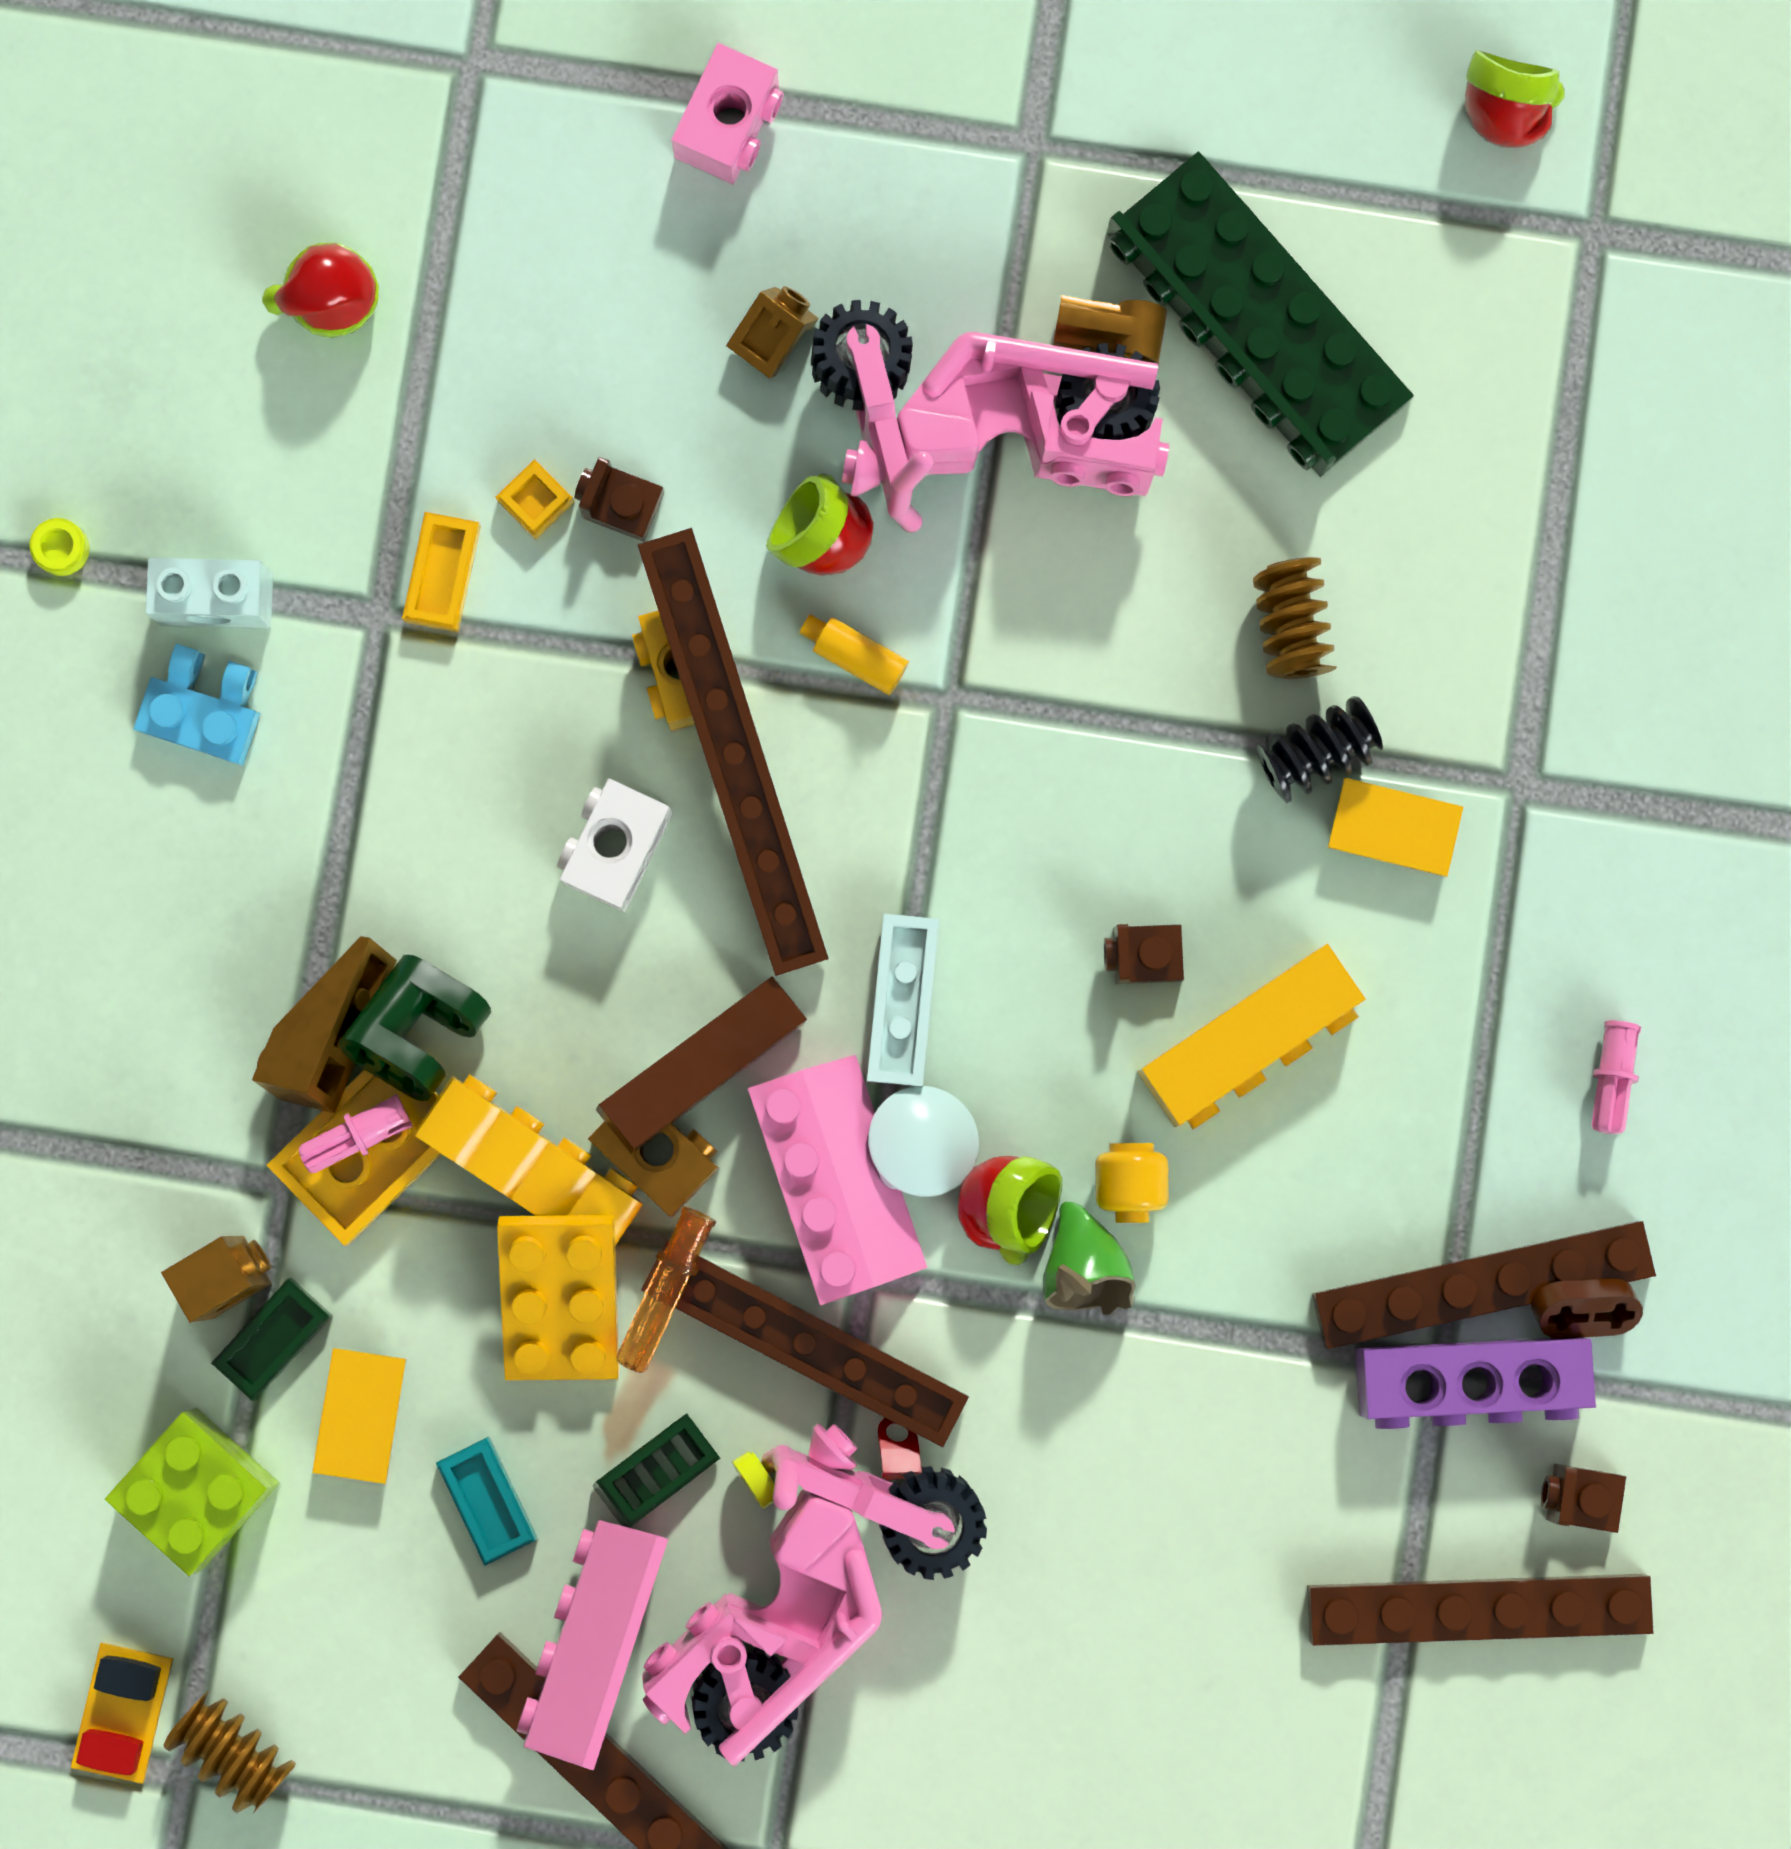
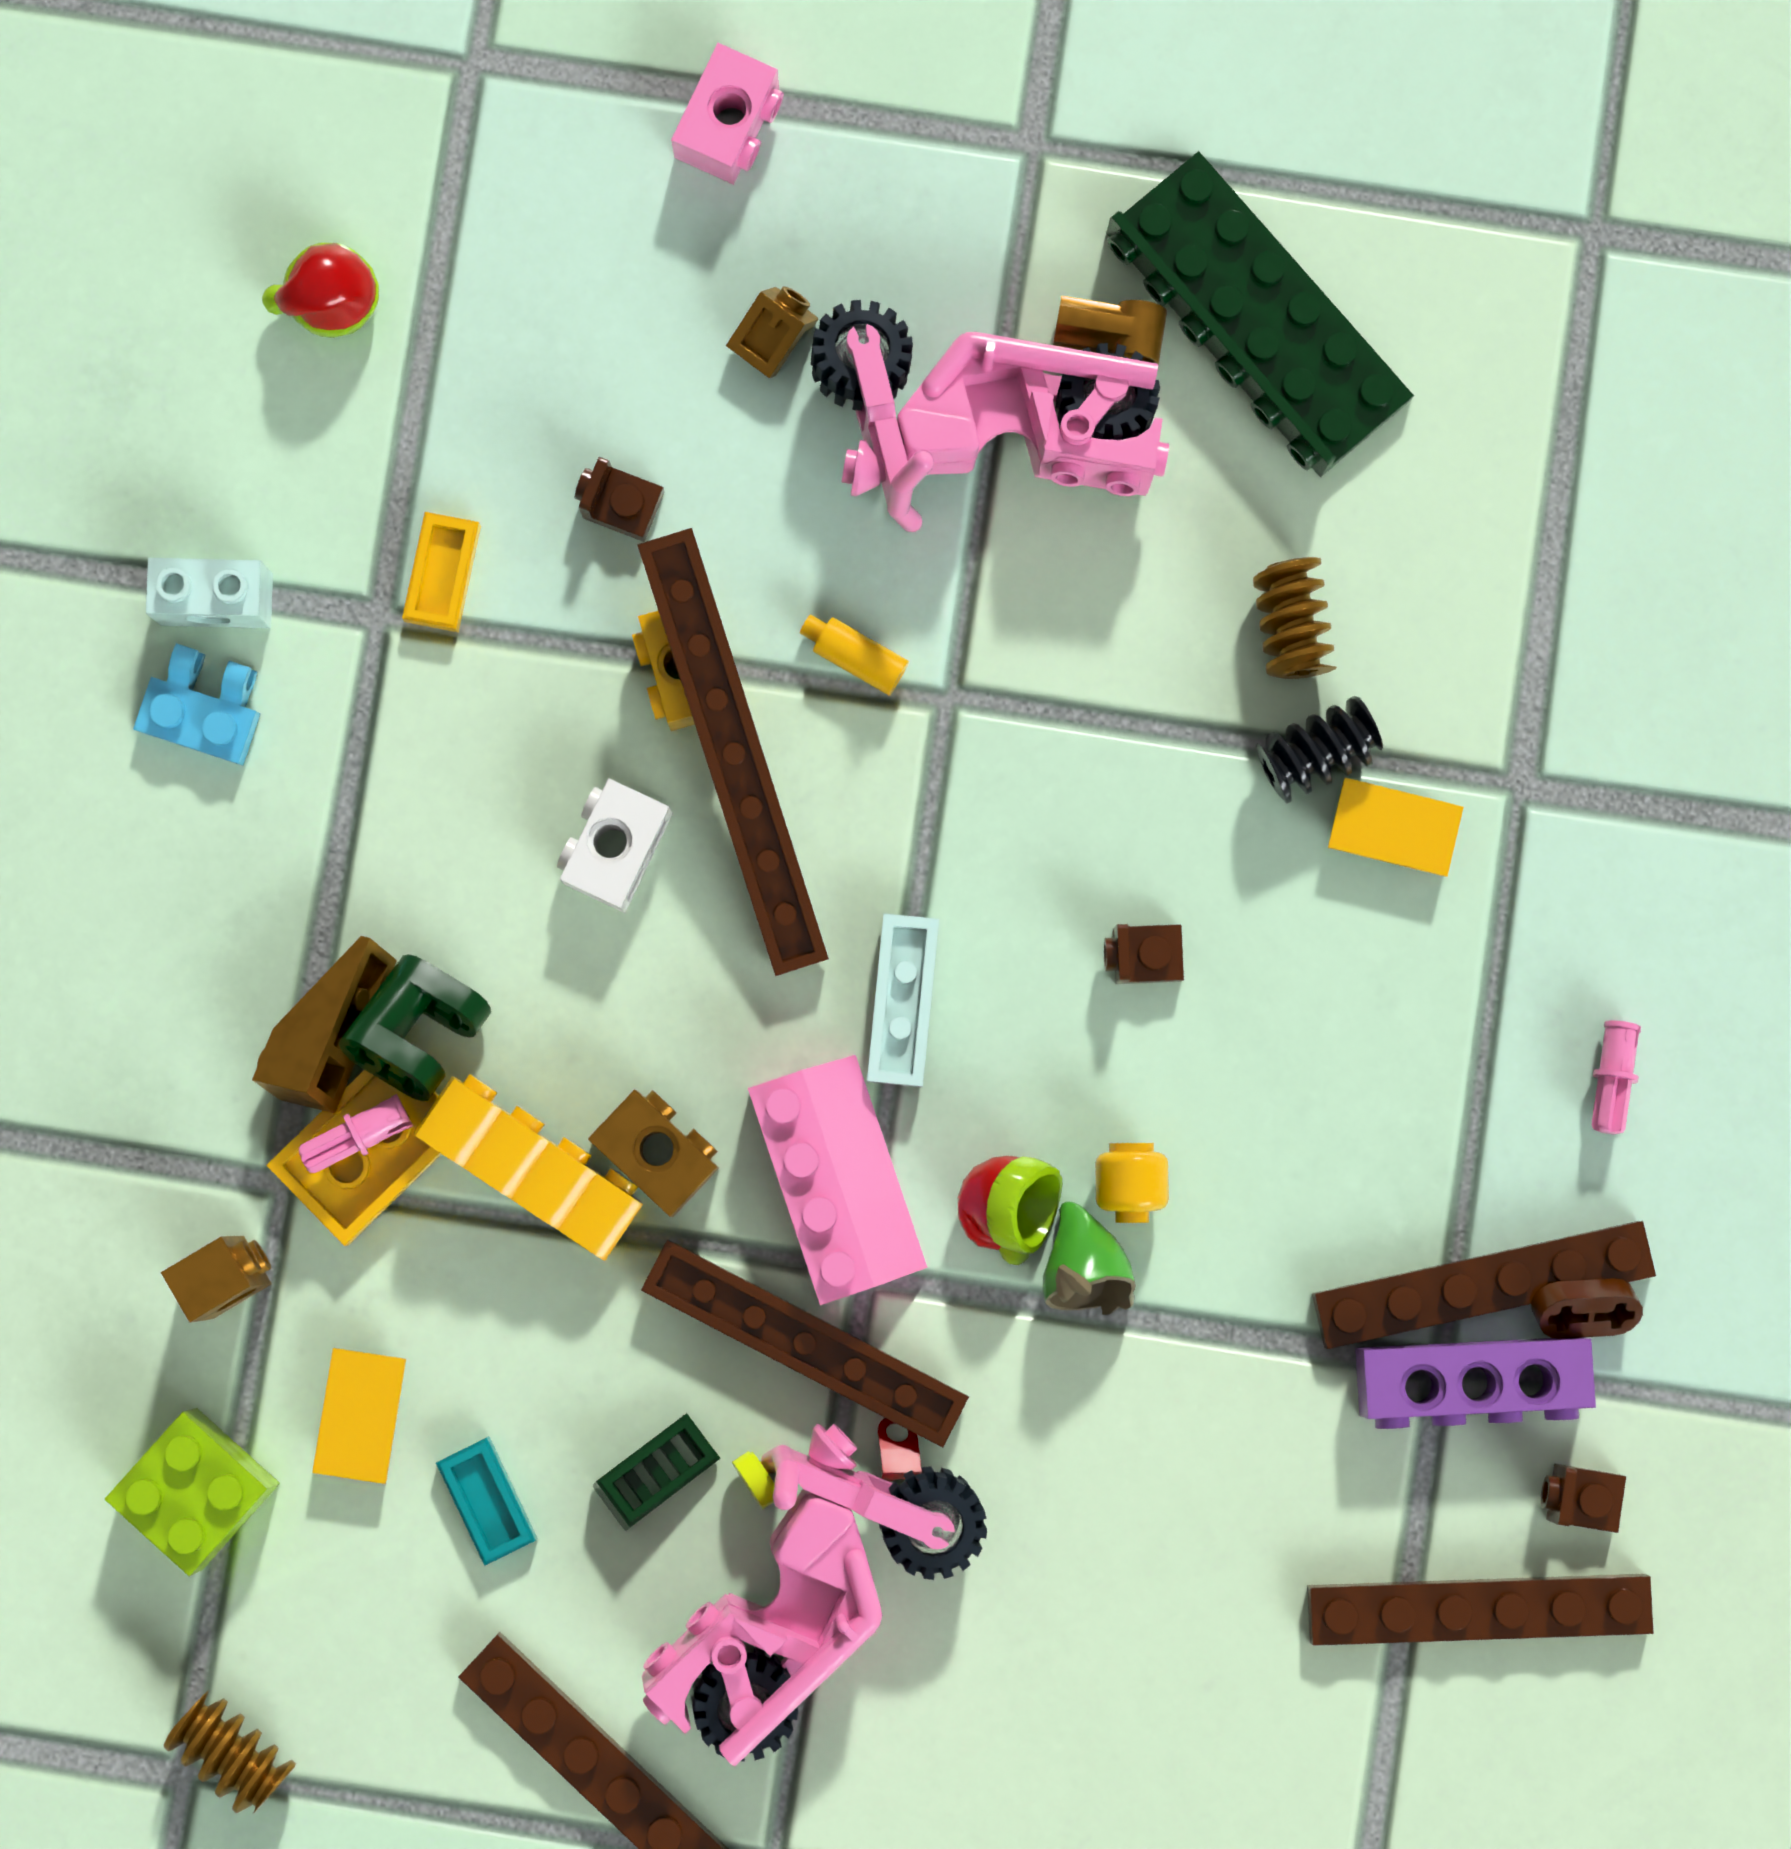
(59, 547): neon yellow tile -> none
(121, 1713): piece -> none
(271, 1339): dark green tile -> none
(534, 499): yellow tile -> none
(558, 1297): yellow plate -> none
(593, 1644): bright pink slope -> none
(665, 1289): clear orange axle -> none
(701, 1065): reddish brown tile -> none
(821, 528): lime piece -> none
(923, 1141): light aqua dish -> none
(1252, 1036): yellow brick -> none
(1511, 99): piece -> none

